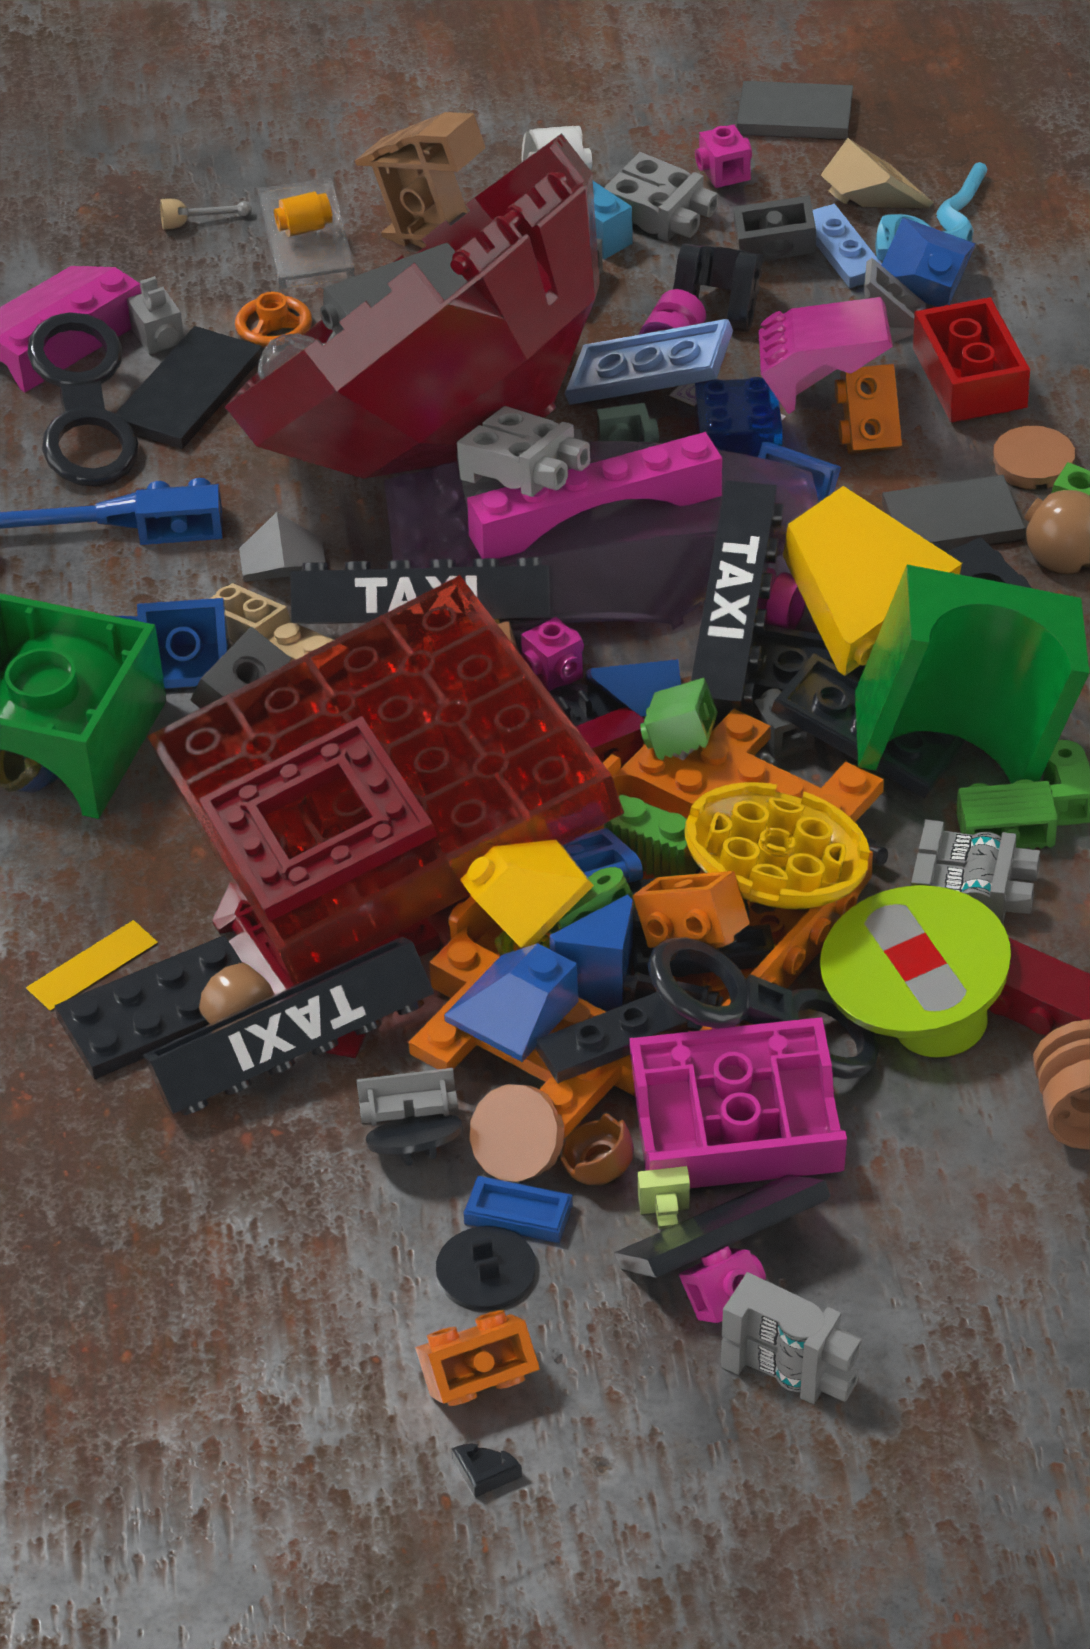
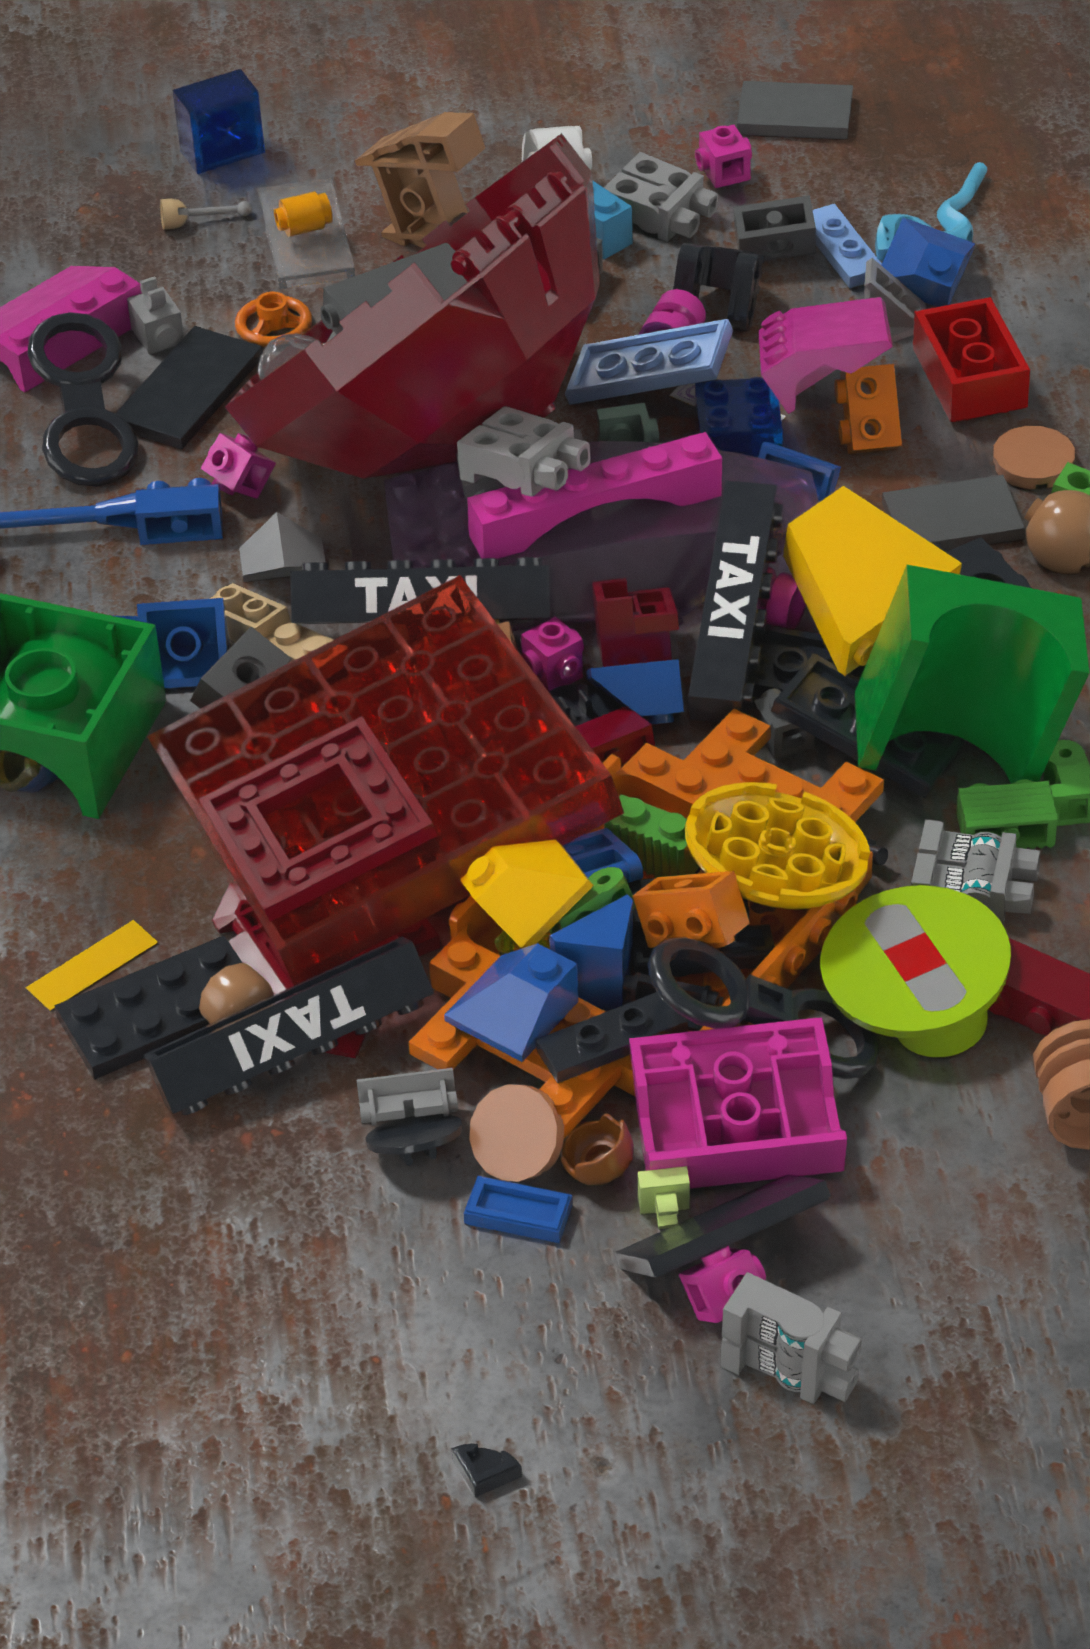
(219, 121): none -> clear blue brick
(238, 465): none -> dark pink brick
(477, 1358): orange brick -> none
(485, 1268): black piece -> none
(633, 624): none -> dark red plate
(679, 719): bright green brick -> none
(870, 180): tan slope -> none

